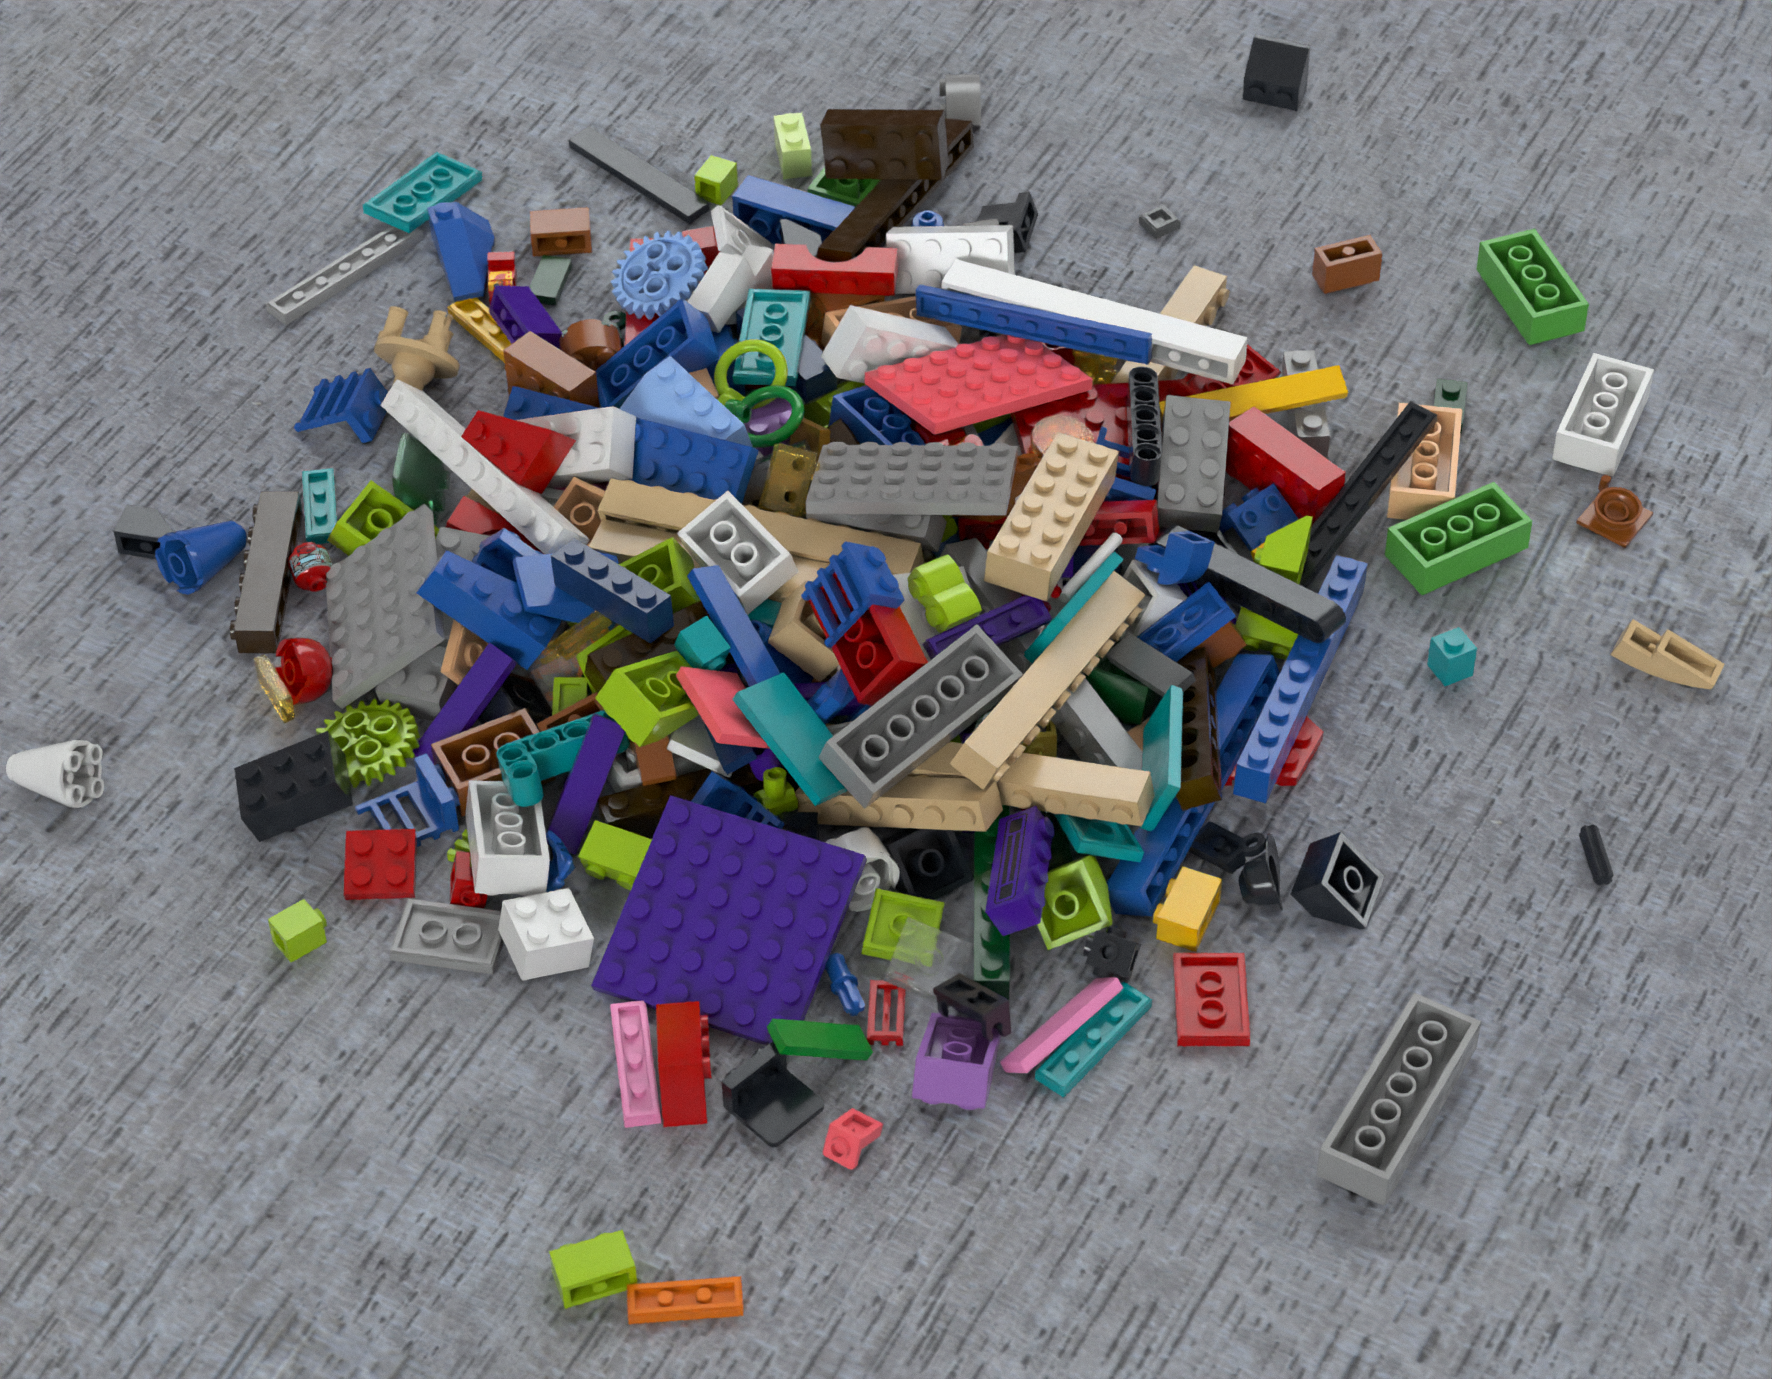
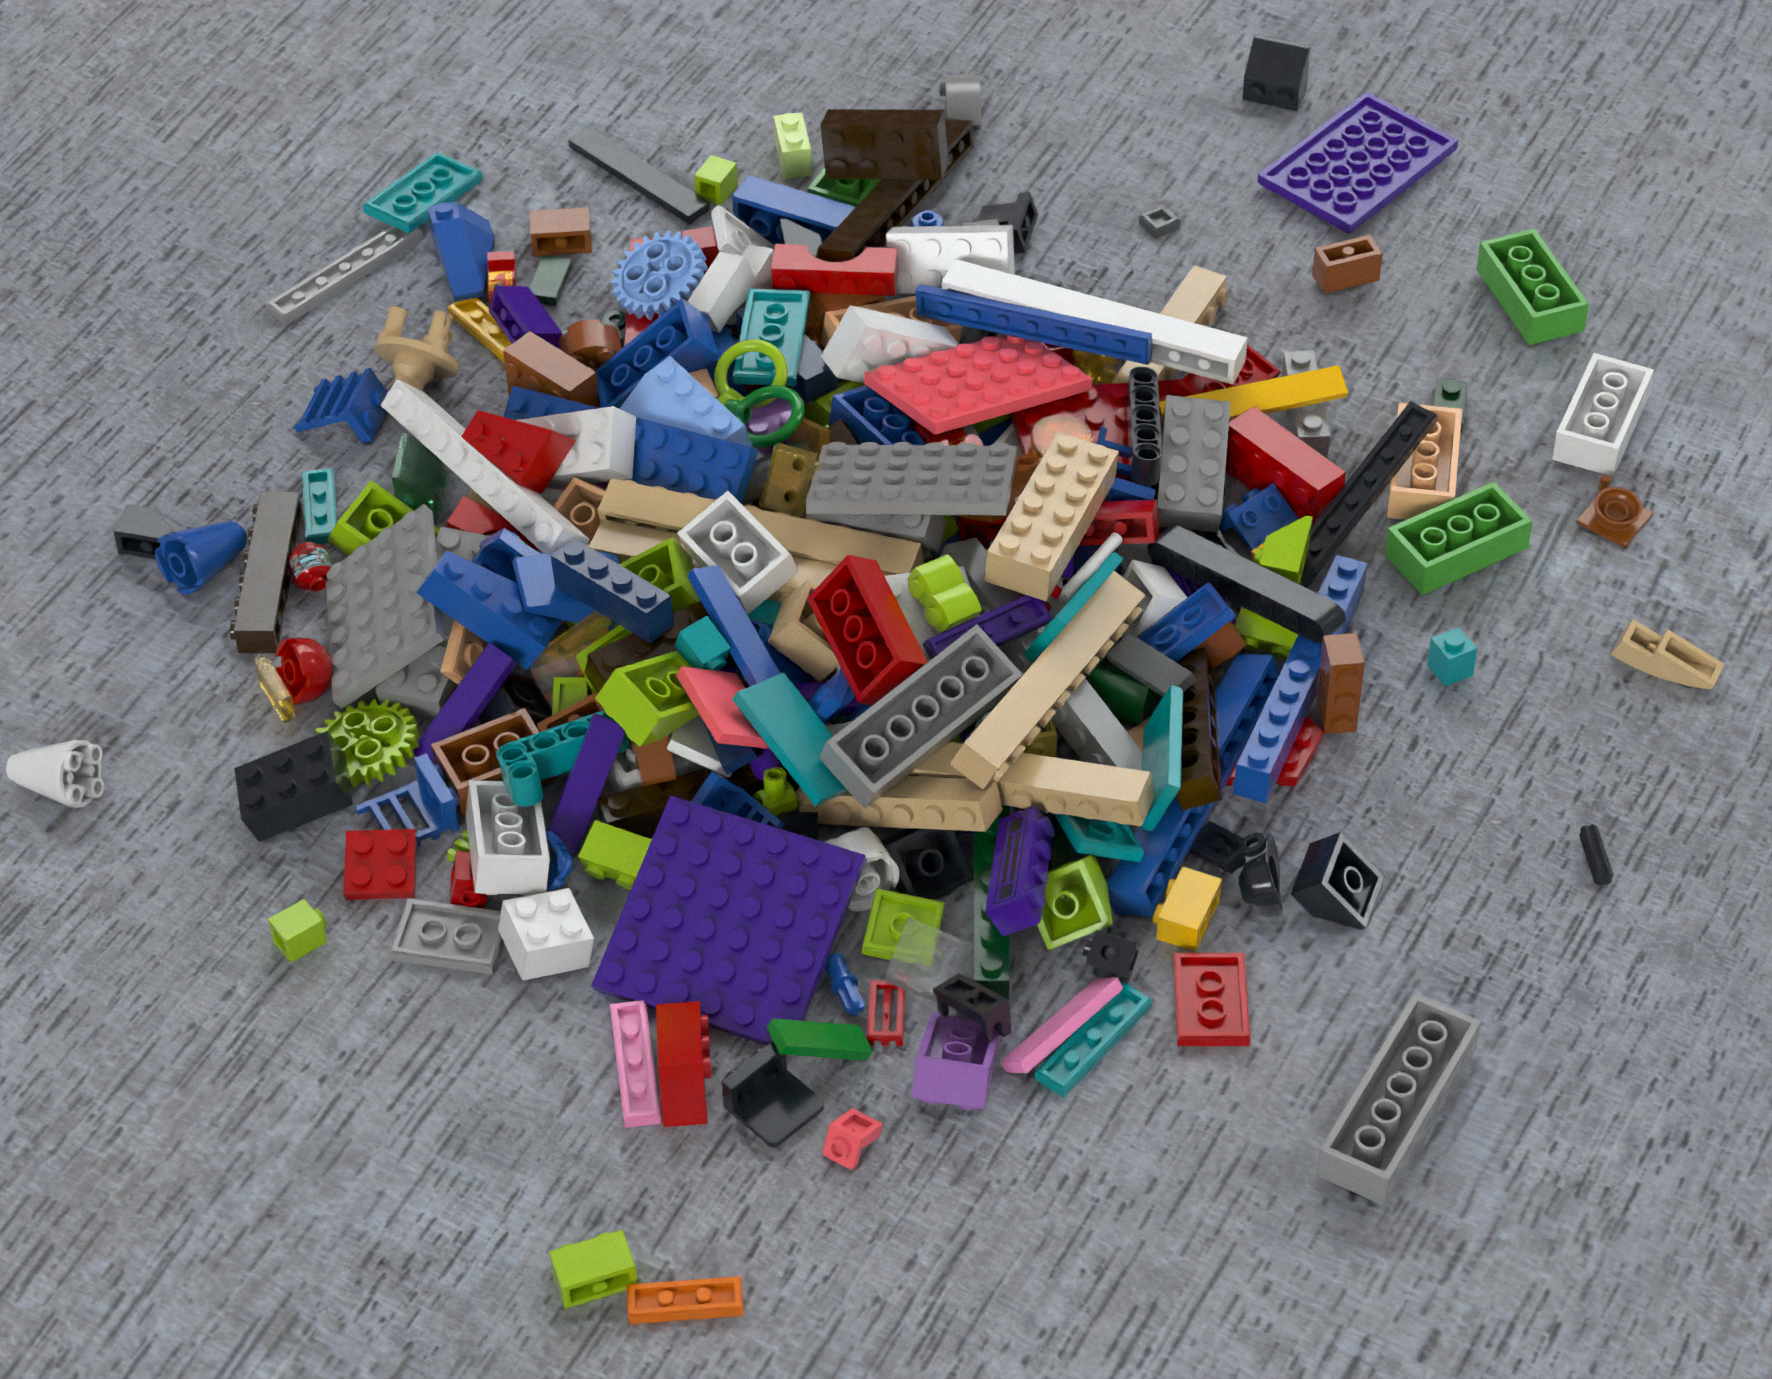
(865, 582): blue plate -> none
(1181, 561): blue brick -> none
(1340, 683): none -> dark orange brick
(1357, 162): none -> dark purple plate

